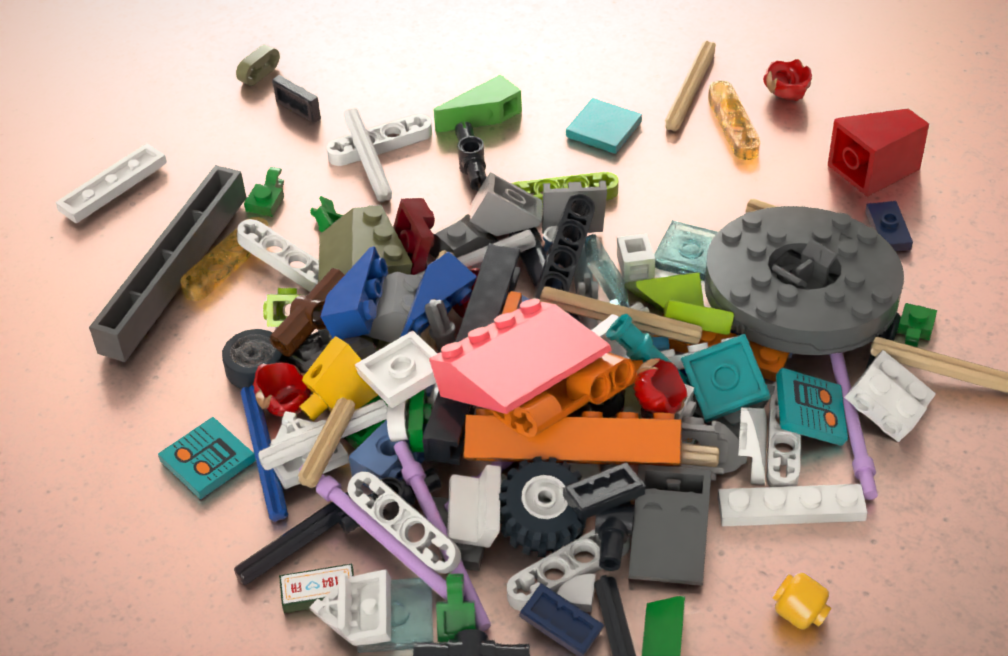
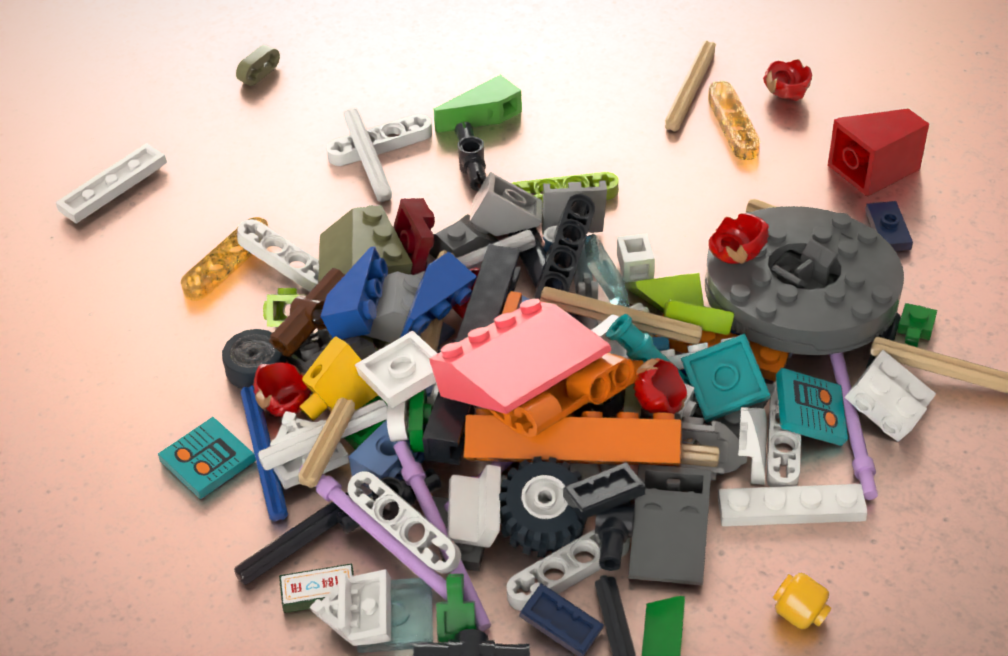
(173, 254): dark grey brick -> none
(267, 197): green plate -> none
(296, 98): black plate -> none
(325, 214): green plate -> none
(441, 327): dark grey axle -> none
(579, 591): white tile -> none
(603, 125): tile -> none
(684, 249): clear light blue tile -> none
(739, 238): none -> red hair

